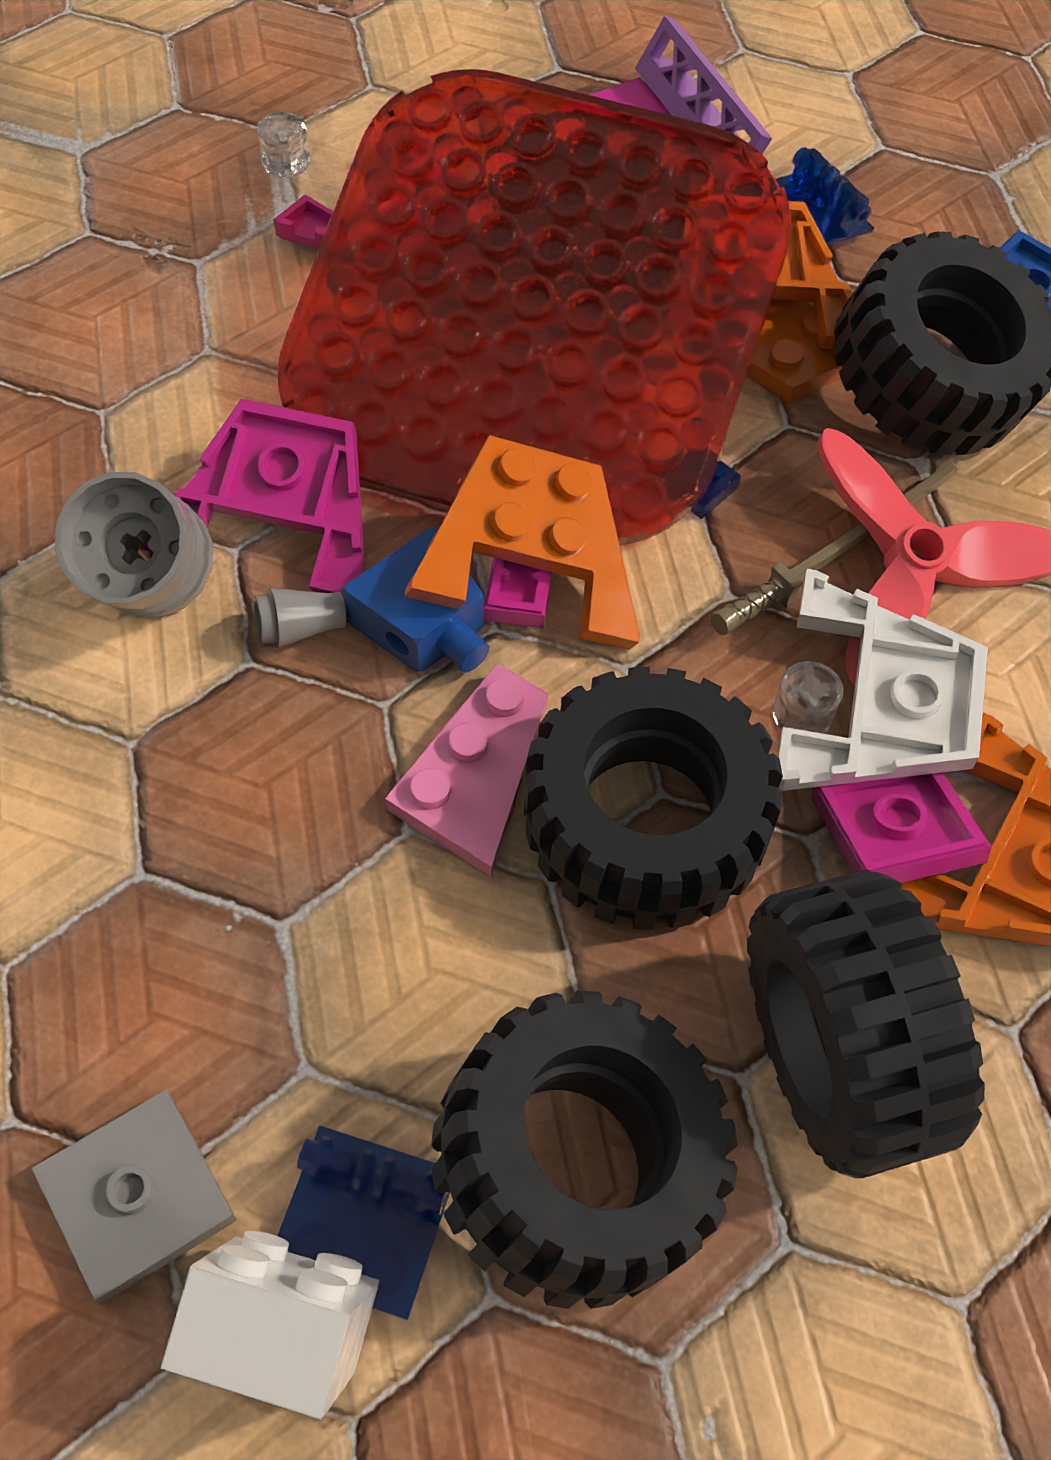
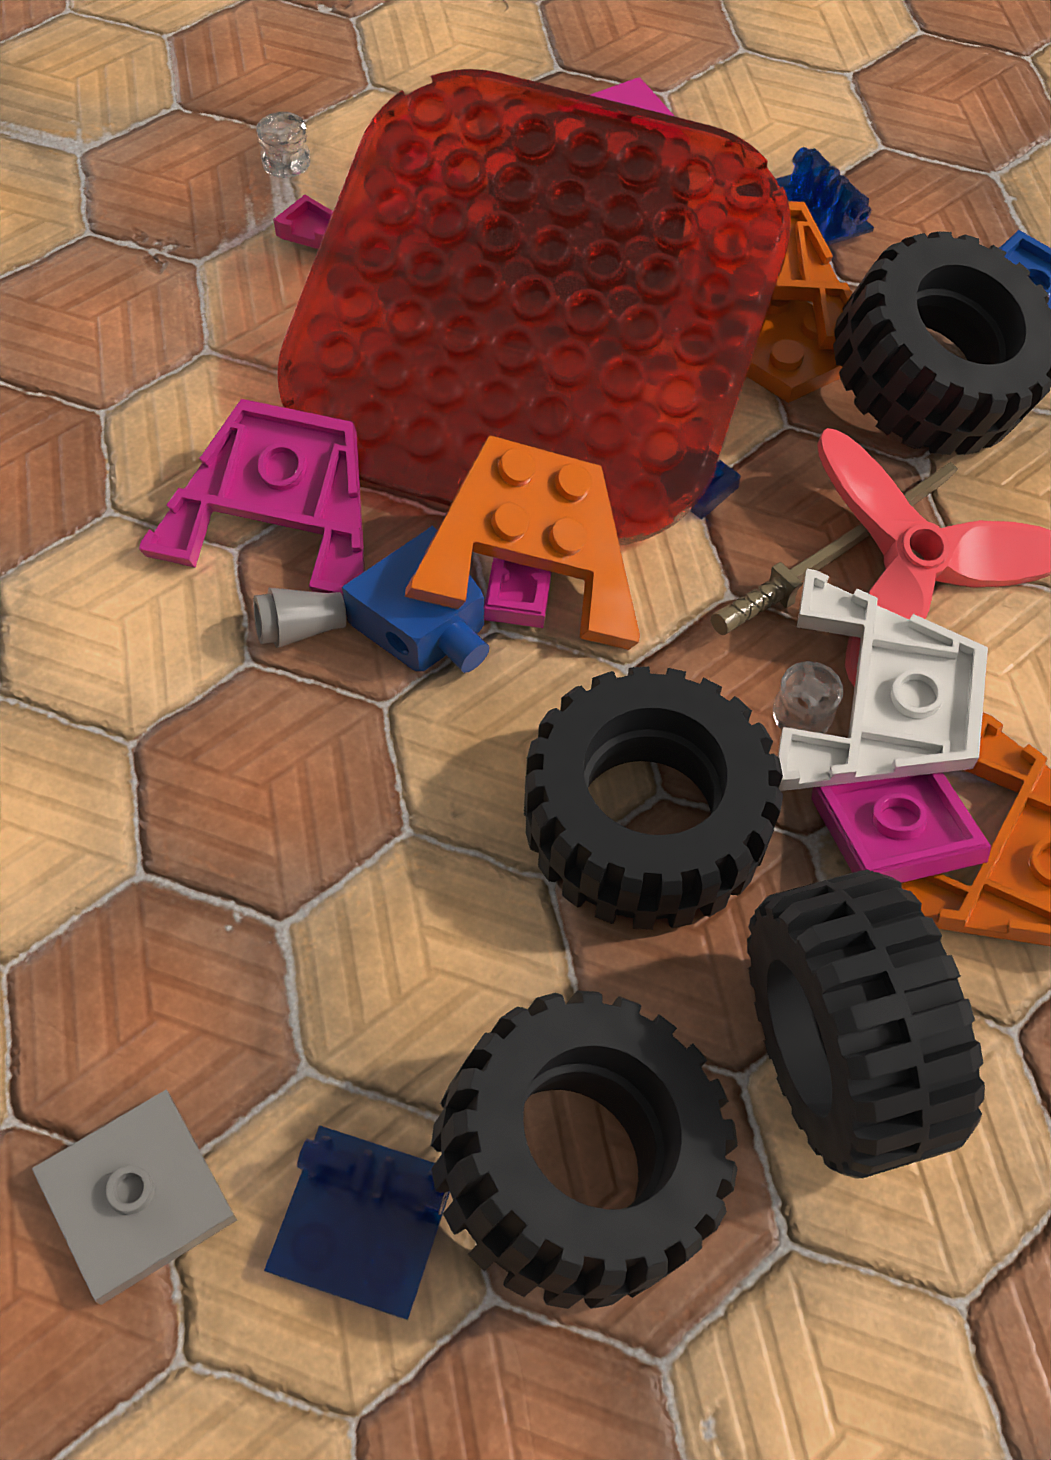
(106, 527): light grey wheel -> none
(272, 1323): white brick -> none
(472, 770): bright pink wing -> none
(689, 99): medium lavender fence -> none

